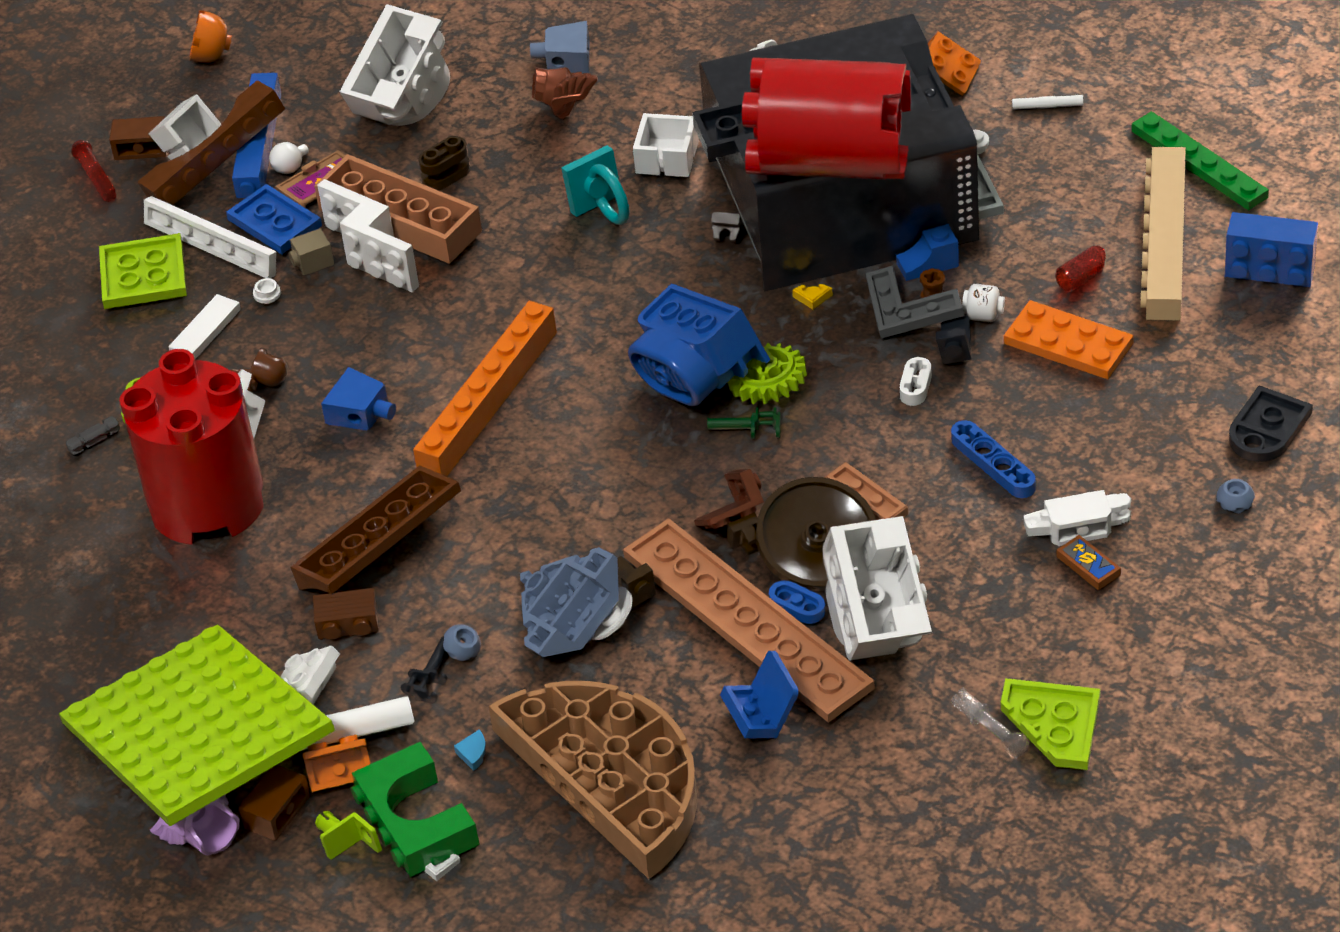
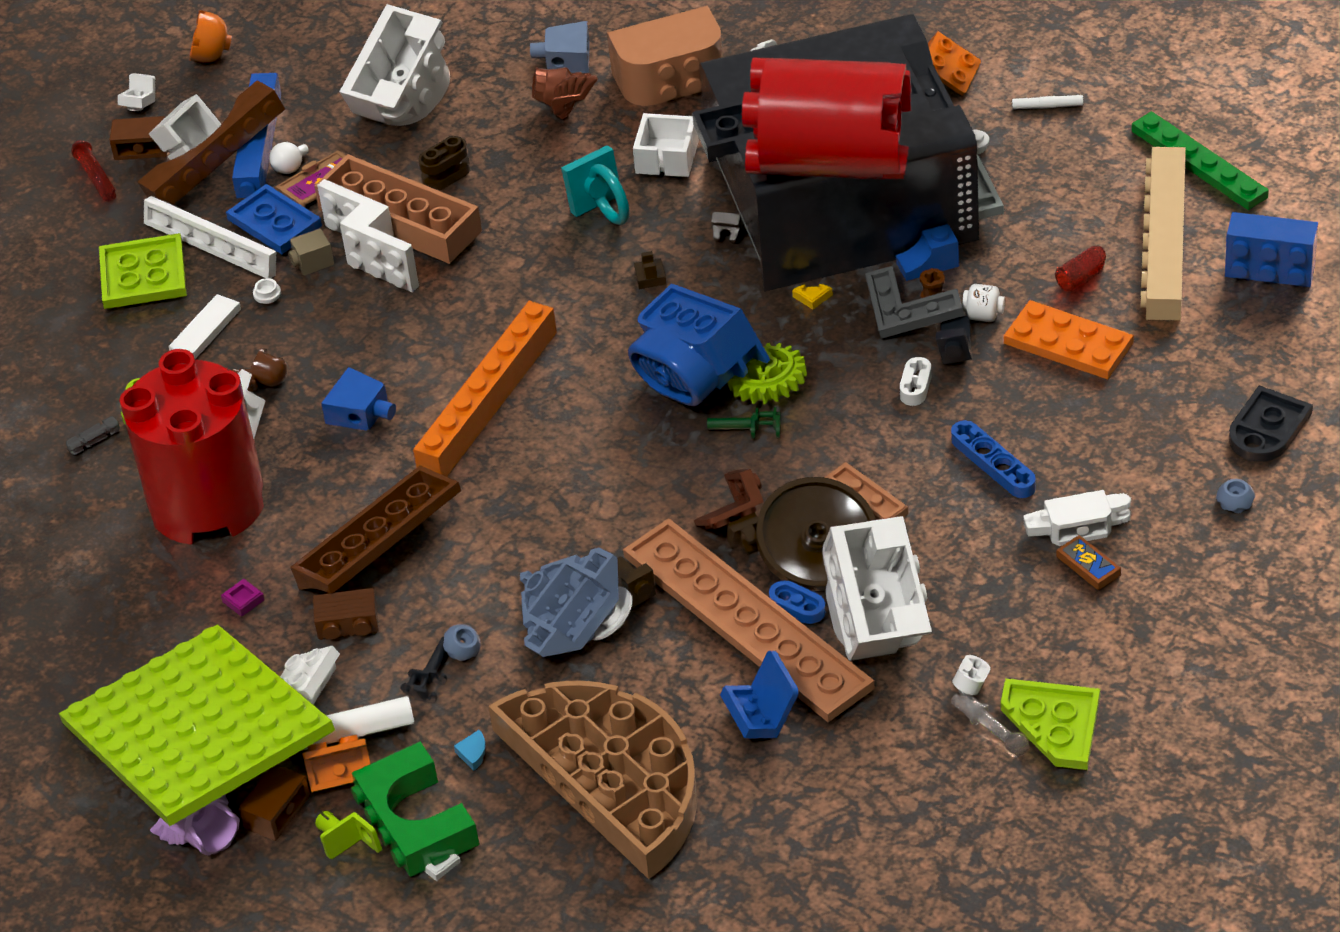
(140, 92): none -> white bracket
(242, 597): none -> magenta tile
(649, 271): none -> dark brown tile
(663, 56): none -> nougat brick
(971, 675): none -> white beam

